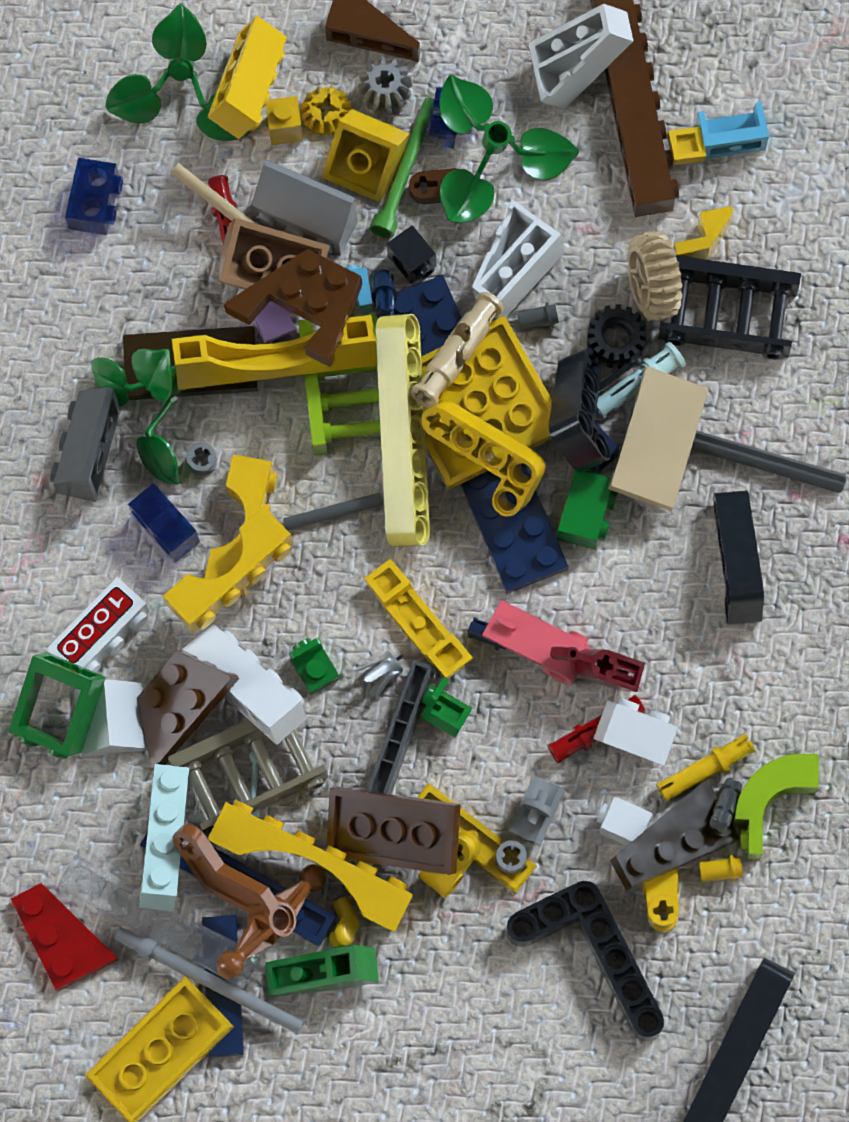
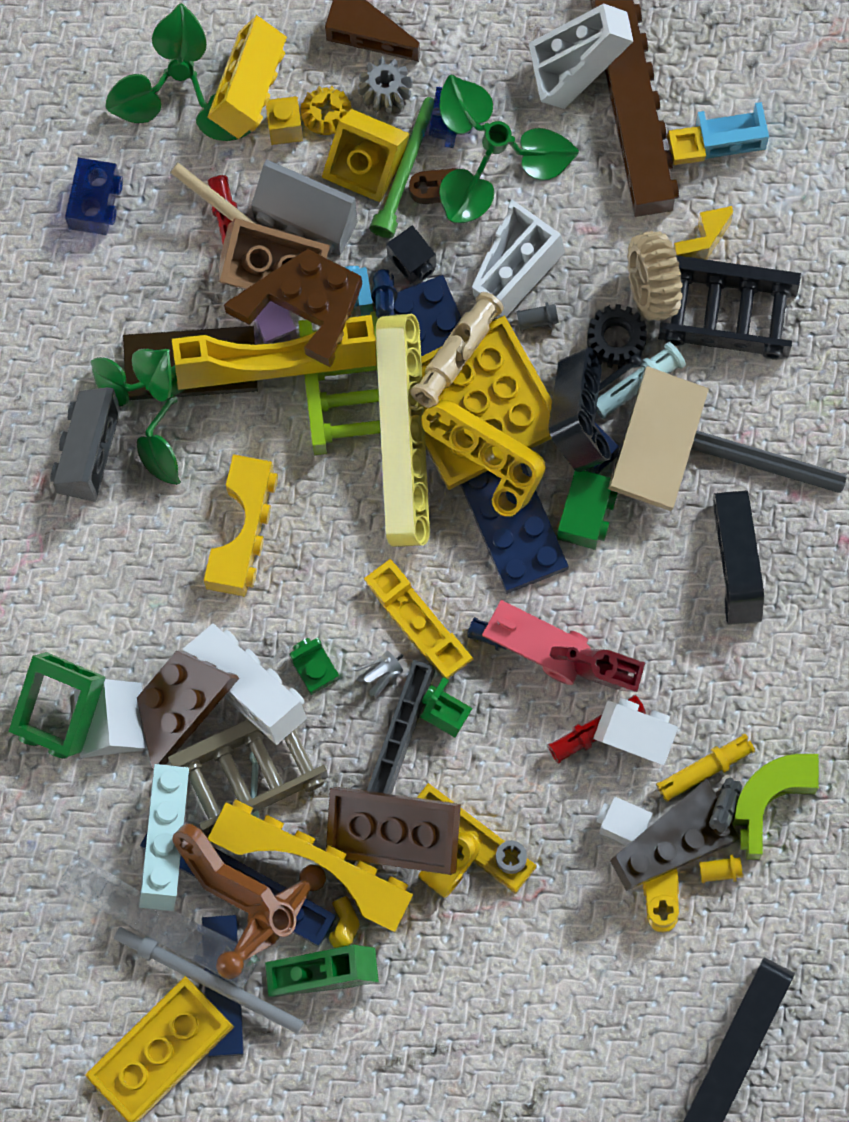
(60, 938): red wing -> none
(101, 627): brick -> none
(164, 522): clear blue brick -> none
(191, 459): light grey bush -> none
(198, 599): yellow arch -> none
(332, 511): dark grey bar -> none
(536, 810): light grey hips -> none
(600, 947): black beam -> none

